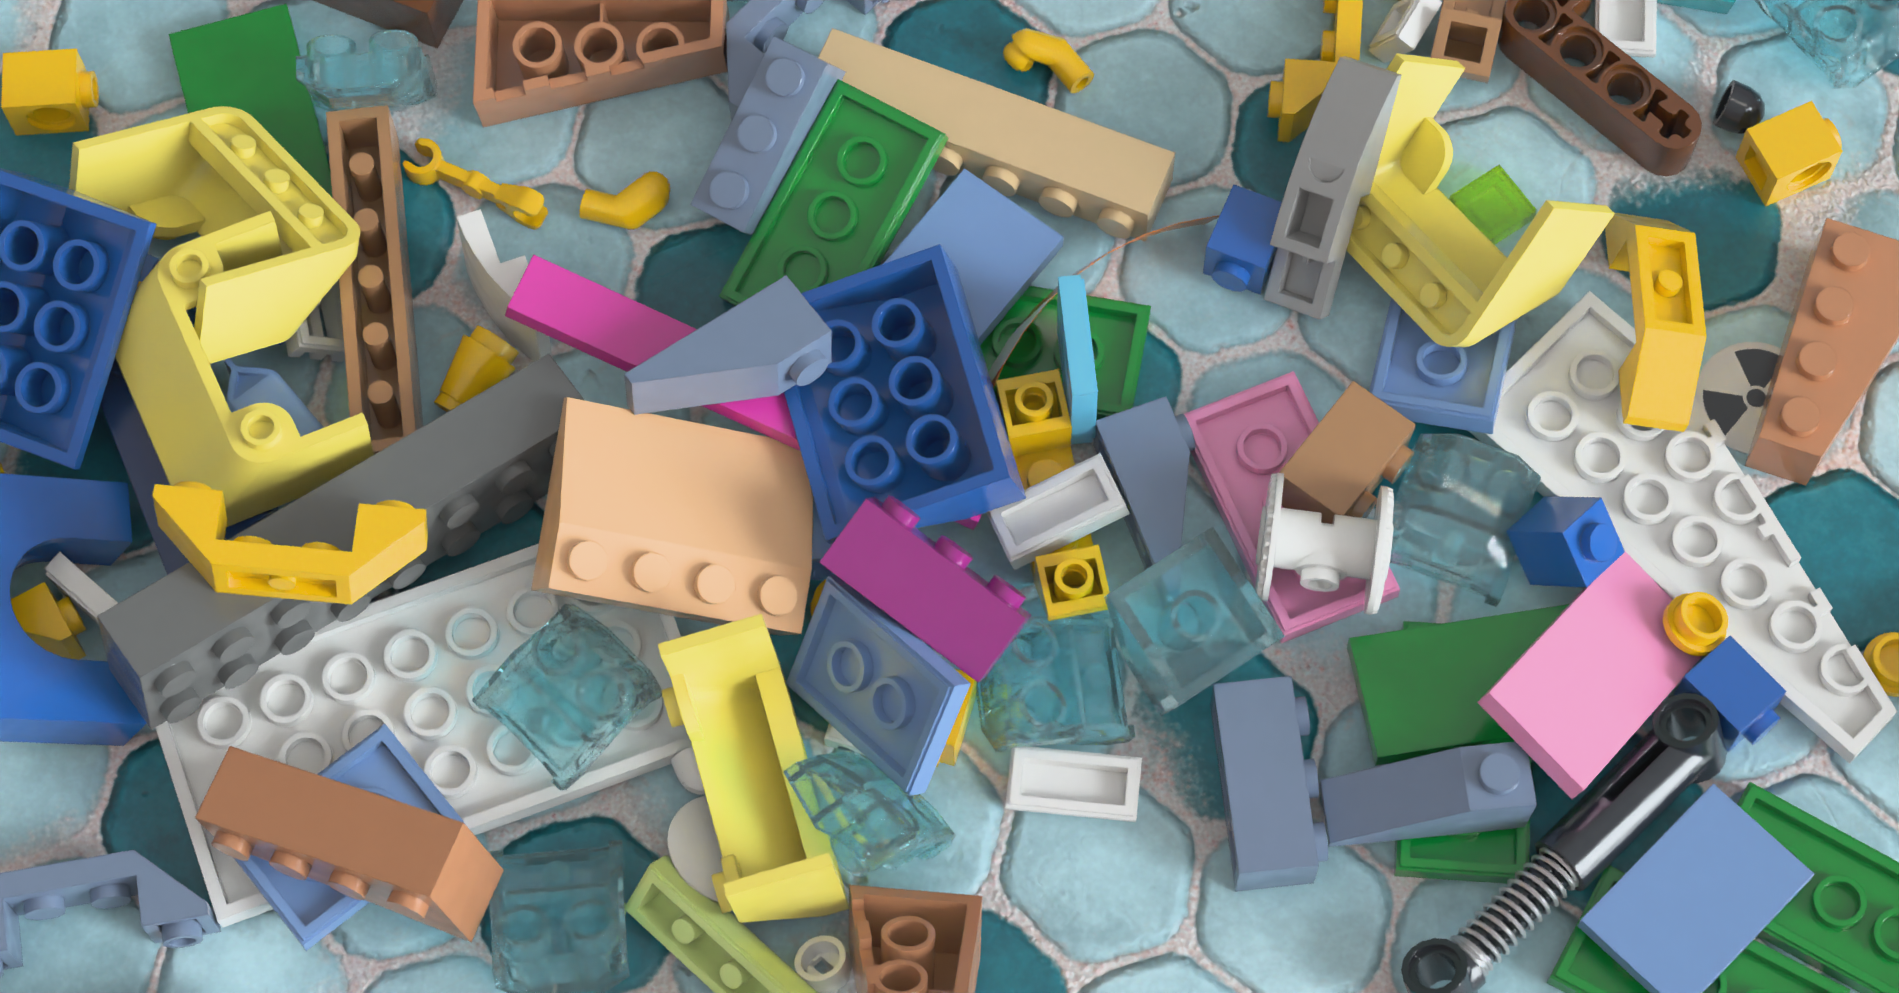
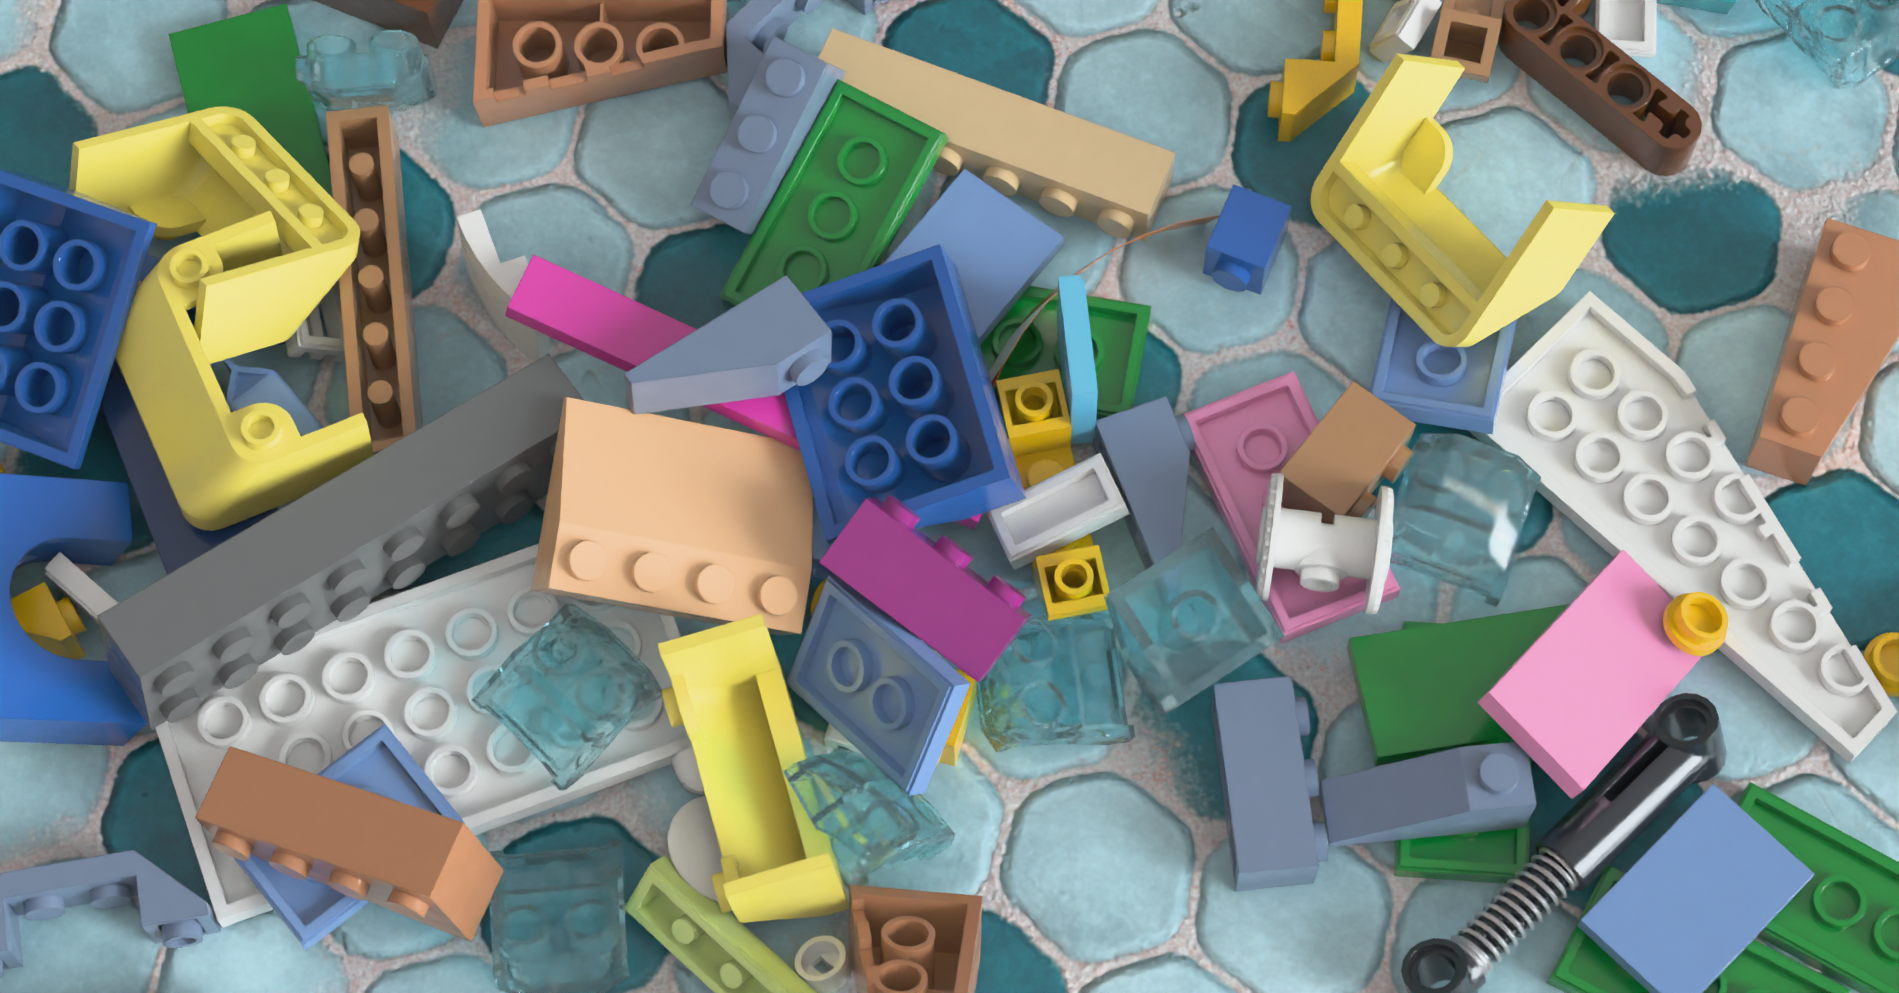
(47, 91): yellow brick -> none
(383, 543): yellow slope -> none
(476, 366): yellow cone -> none
(519, 202): yellow piece -> none
(631, 206): yellow arm -> none
(1049, 50): yellow arm -> none
(1074, 783): white tile -> none
(1327, 185): light grey slope -> none
(1494, 204): clear neon green tile -> none
(1565, 541): blue brick -> none
(1669, 319): yellow slope -> none
(1735, 389): sticker -> none
(1738, 690): blue brick -> none
(1739, 108): black hinge -> none
(1789, 153): yellow brick -> none

